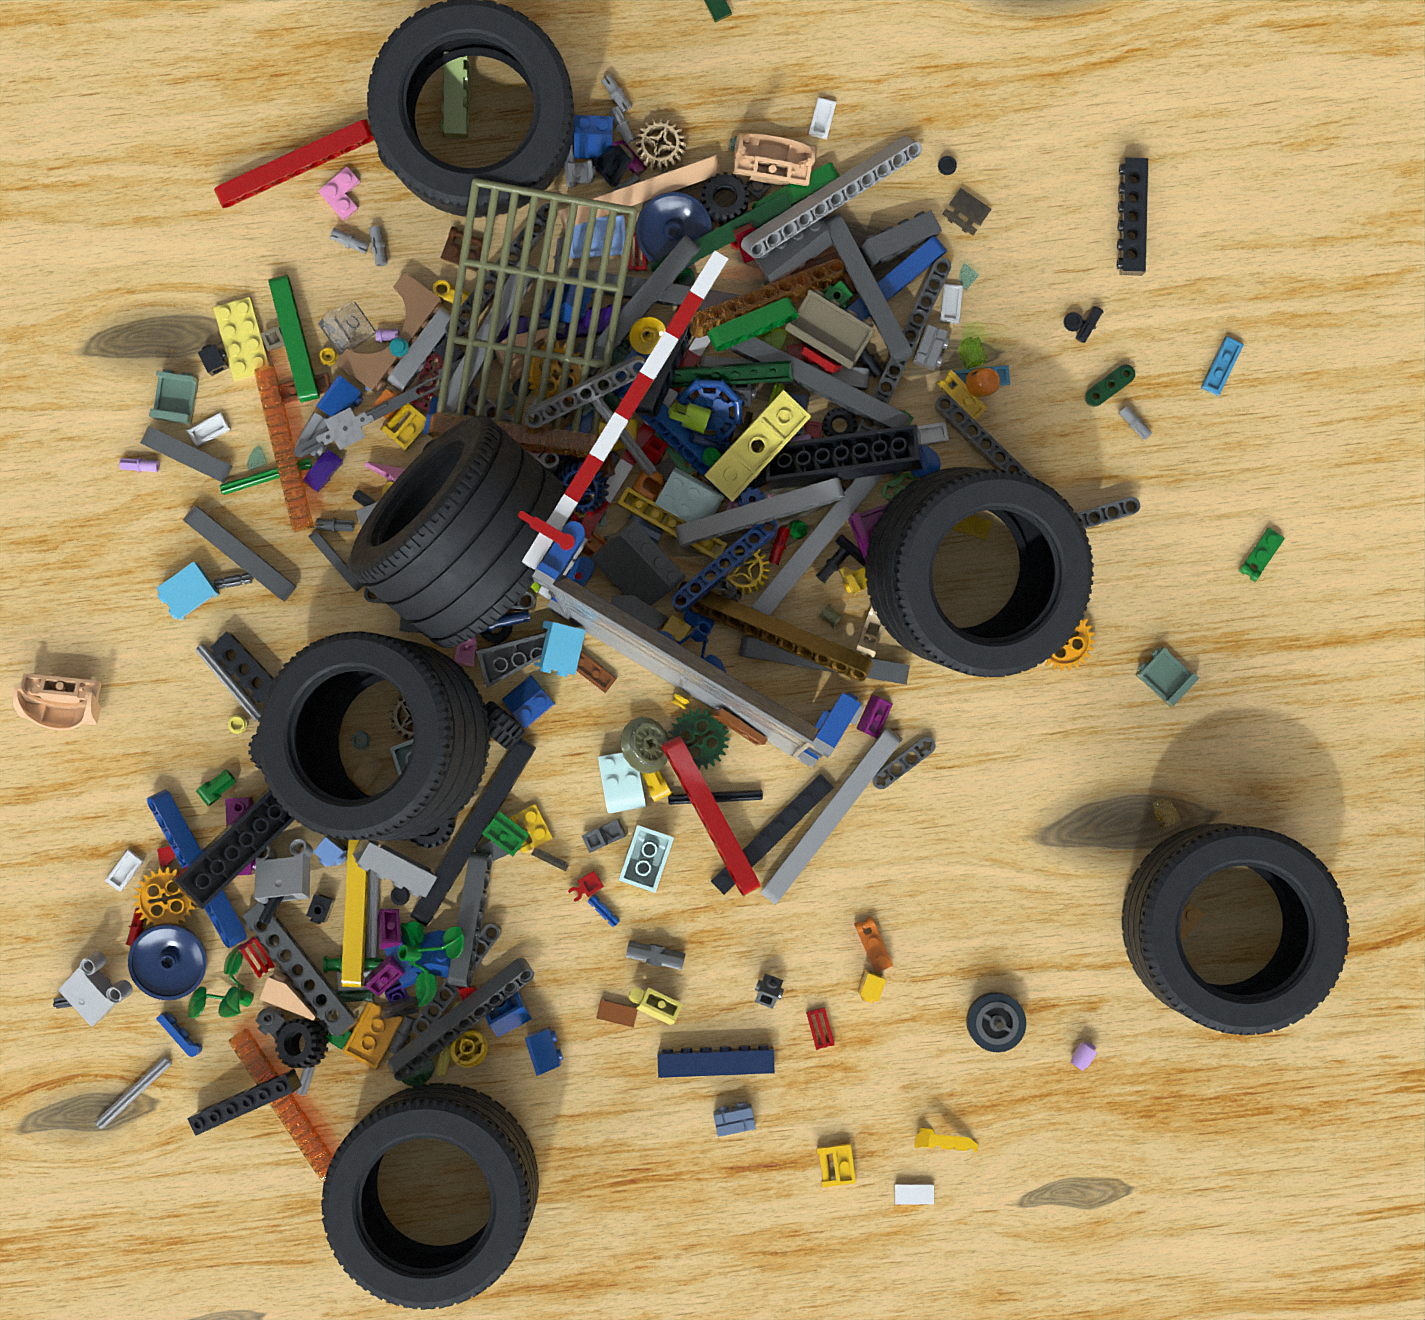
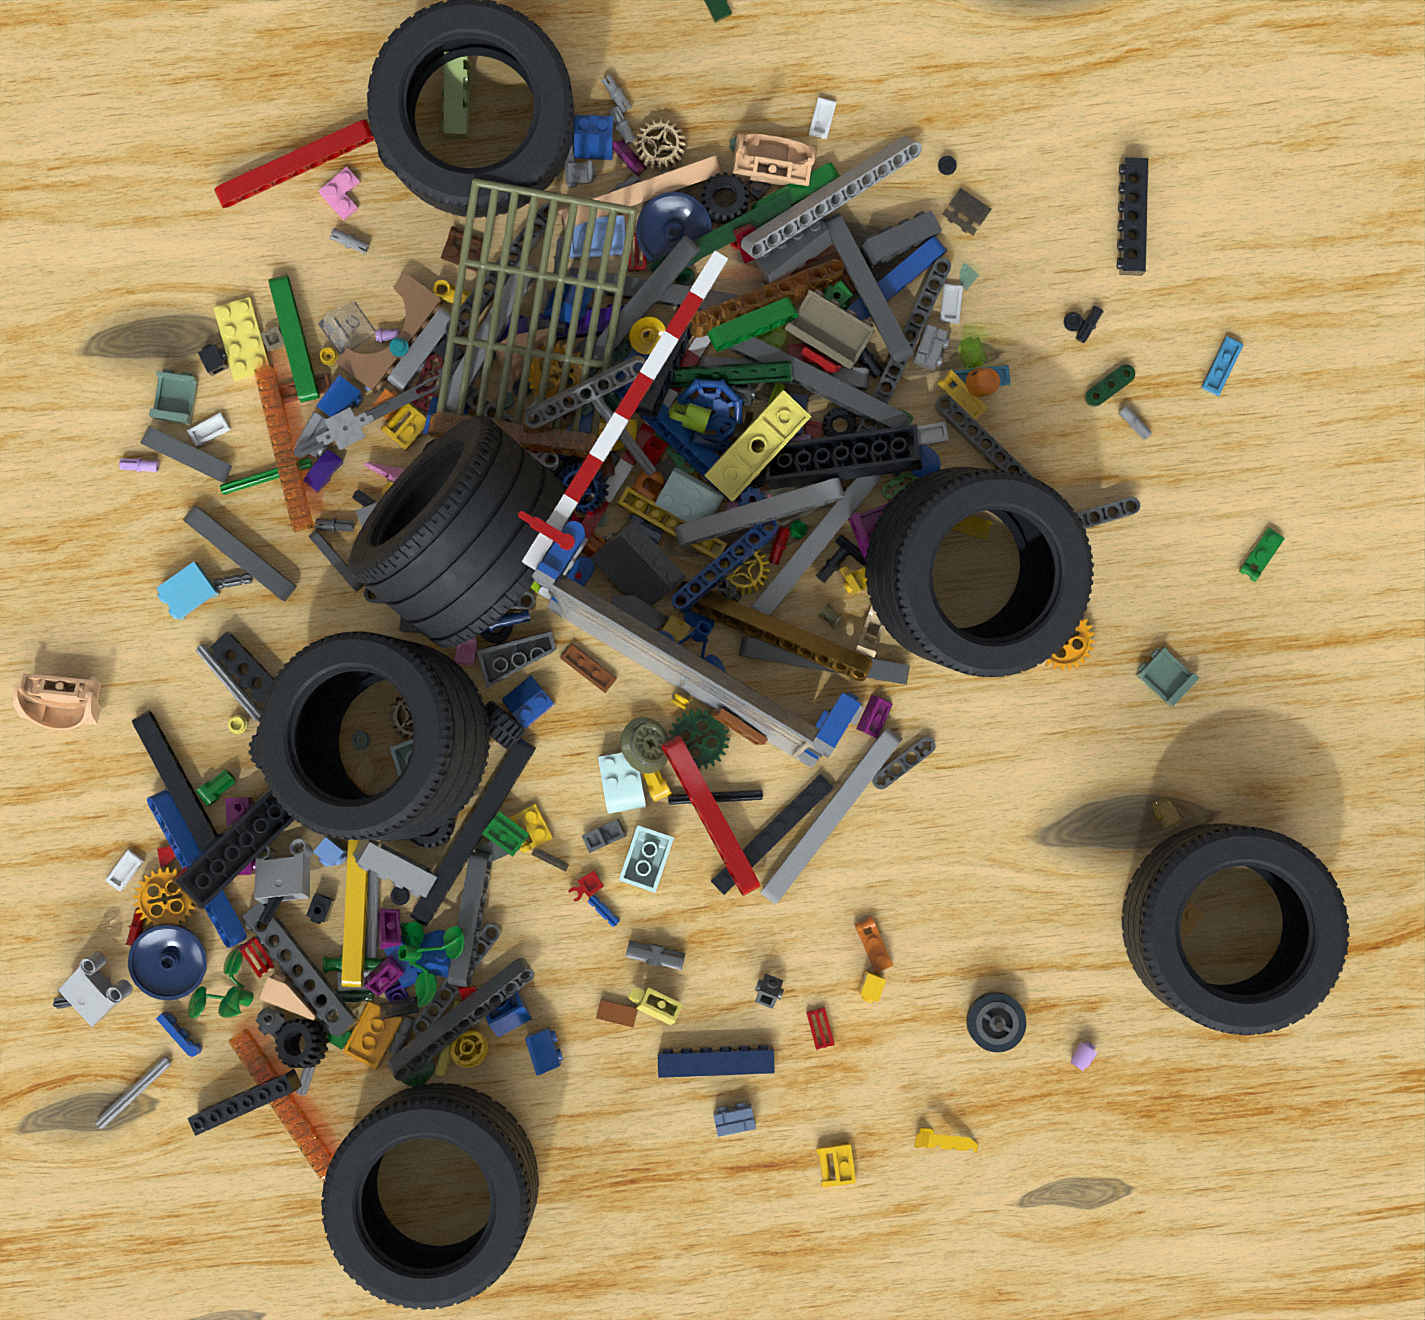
(175, 779): none -> black beam
(256, 459): clear light blue tile -> none
(378, 246): light grey pin -> none
(561, 649): medium azure panel -> none
(613, 164): black wing -> none
(710, 456): green plate -> none
(914, 1193): white tile -> none

